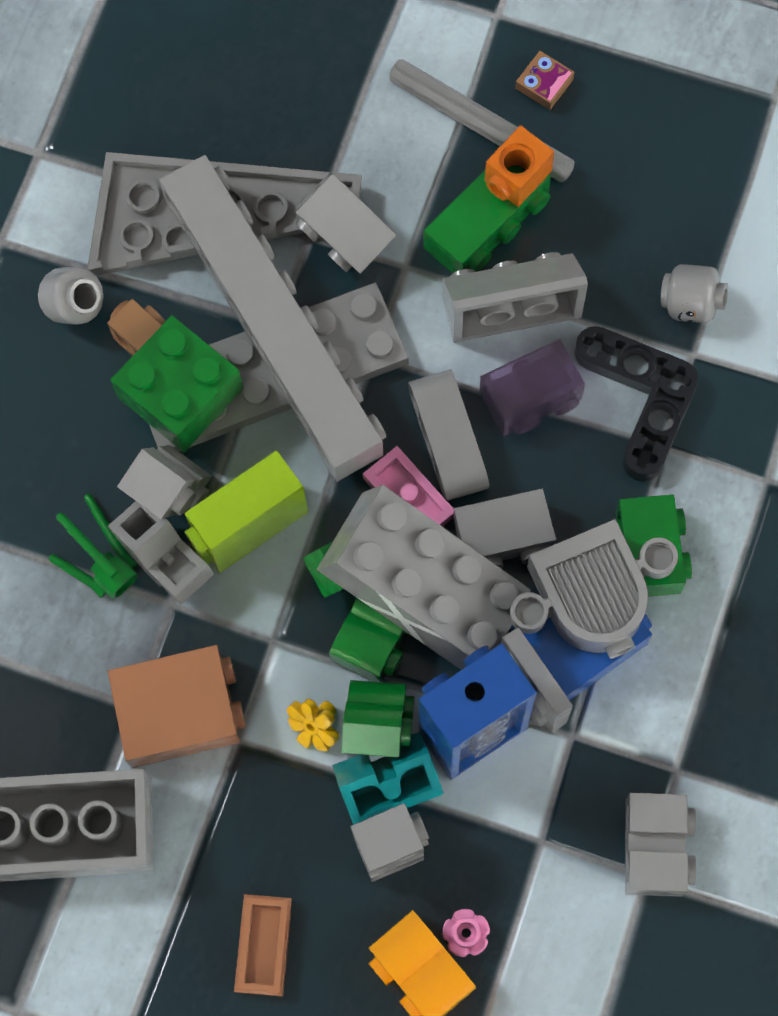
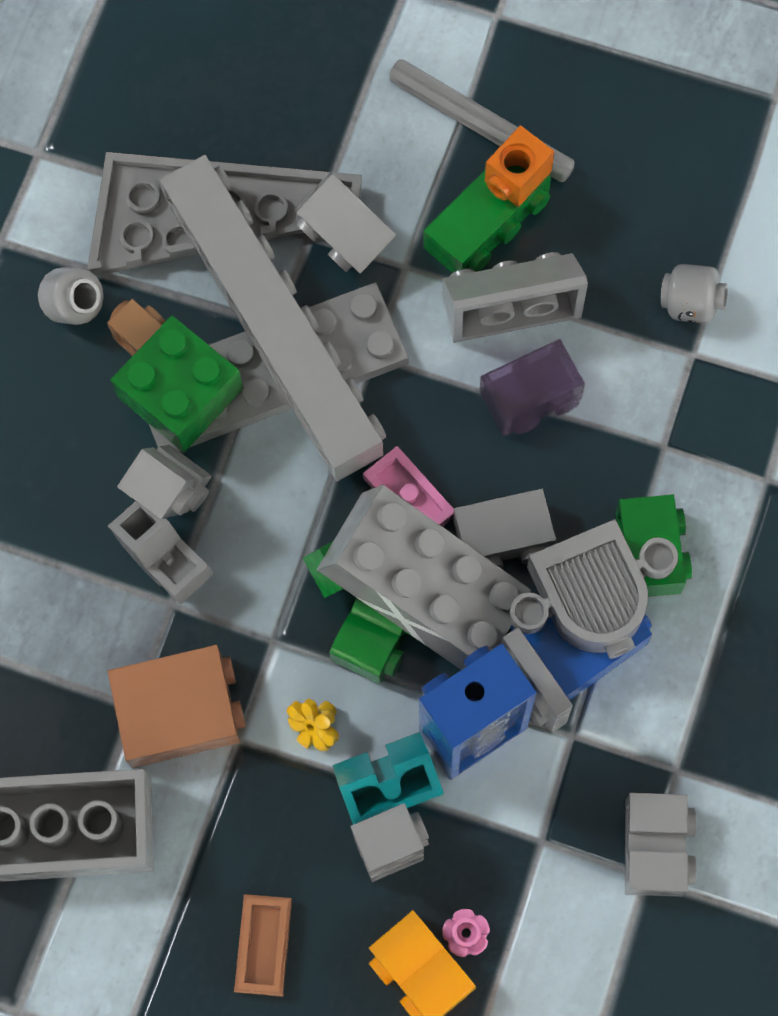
(112, 573): green plant -> none
(246, 512): lime brick -> none
(377, 719): green brick -> none
(448, 435): light grey beam -> none
(544, 80): tile -> none
(660, 394): black beam -> none

